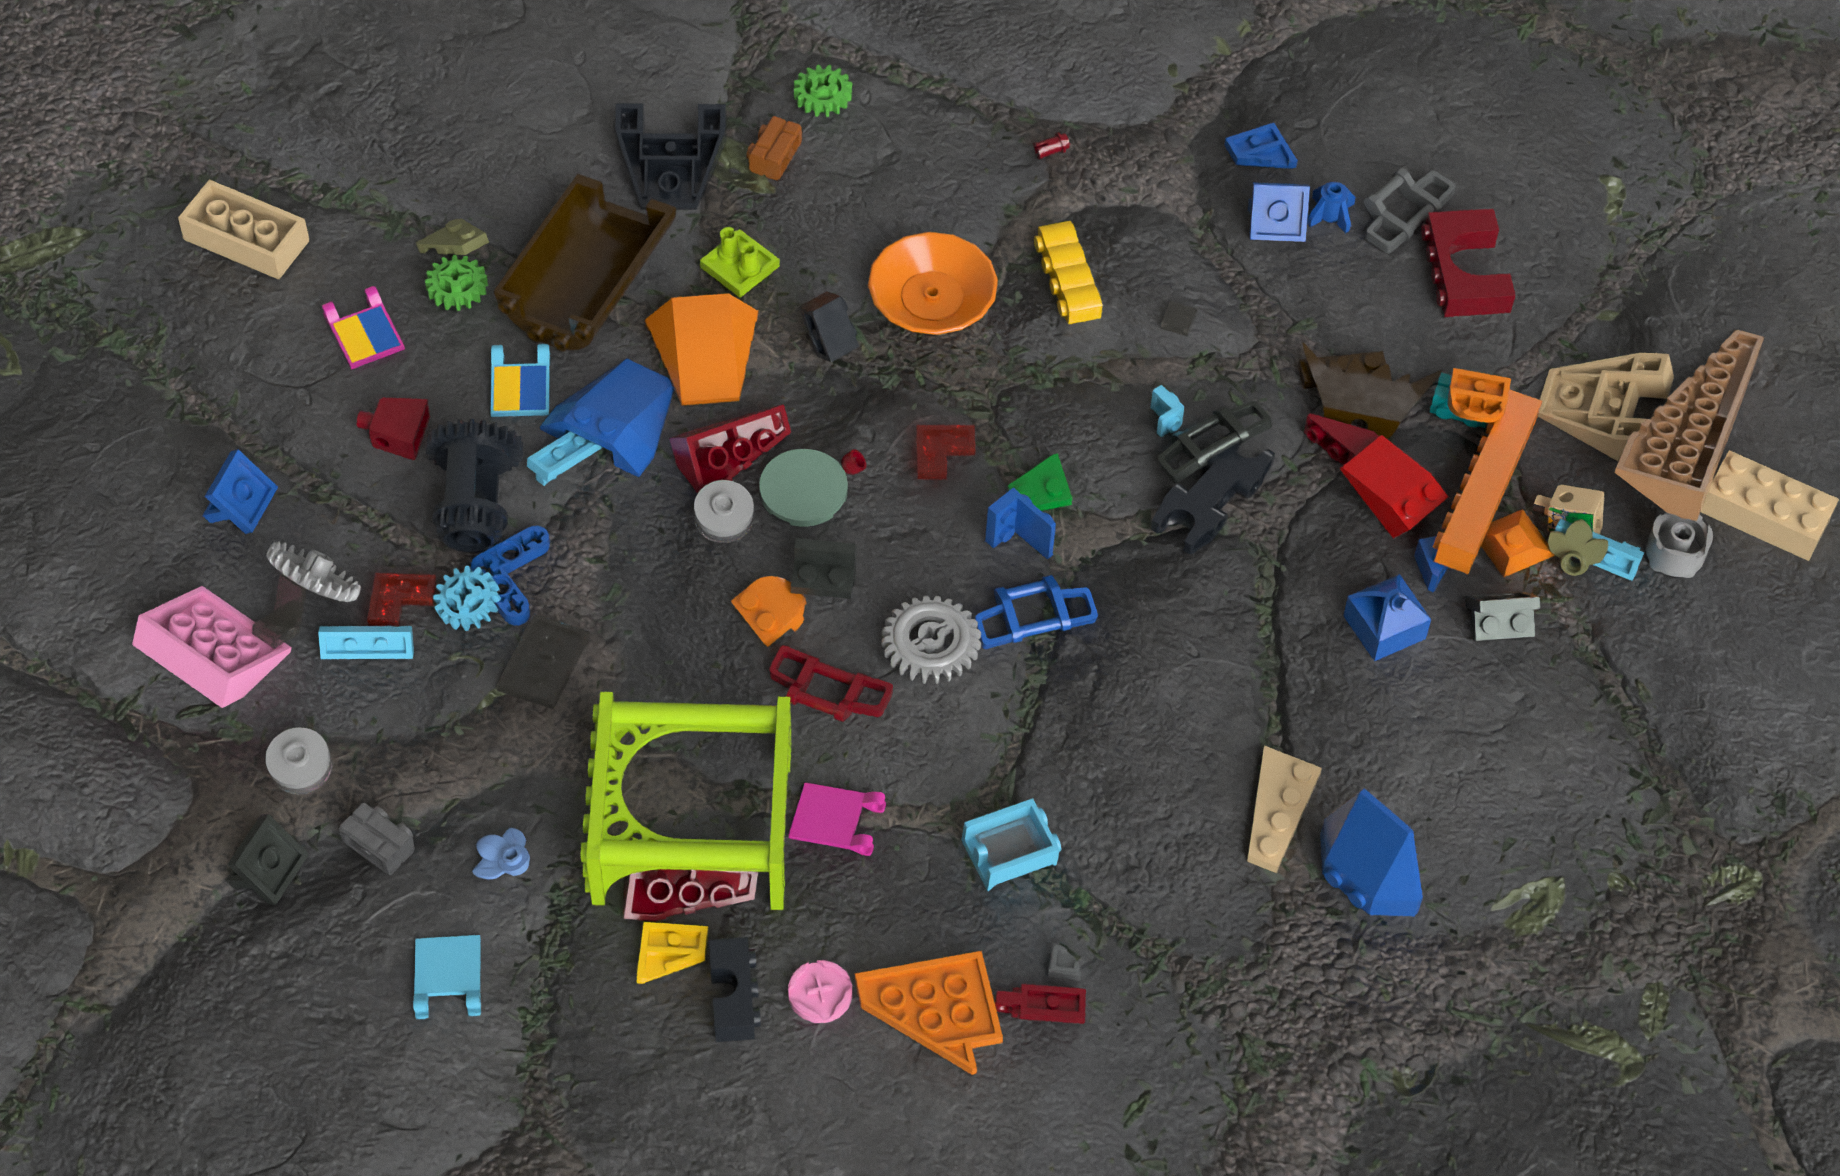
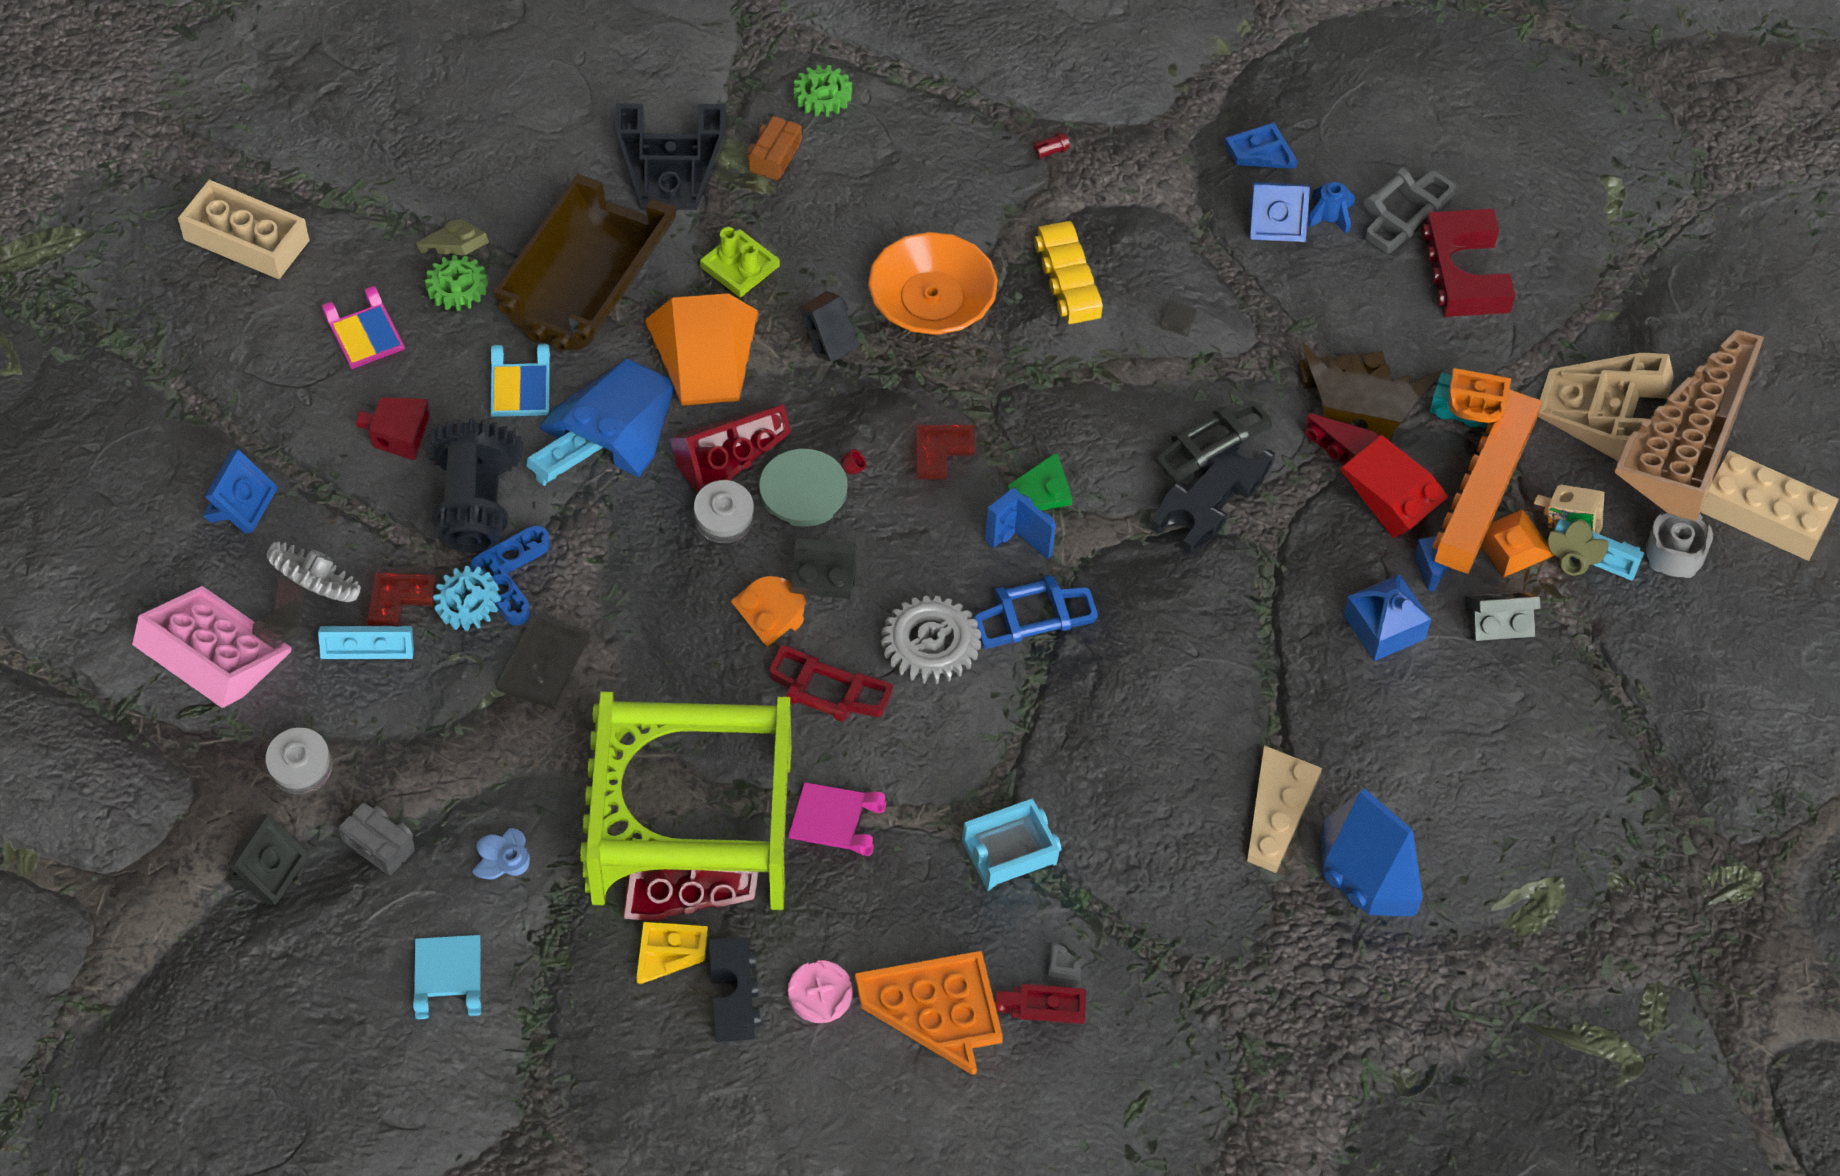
(1168, 408): medium azure bracket -> none

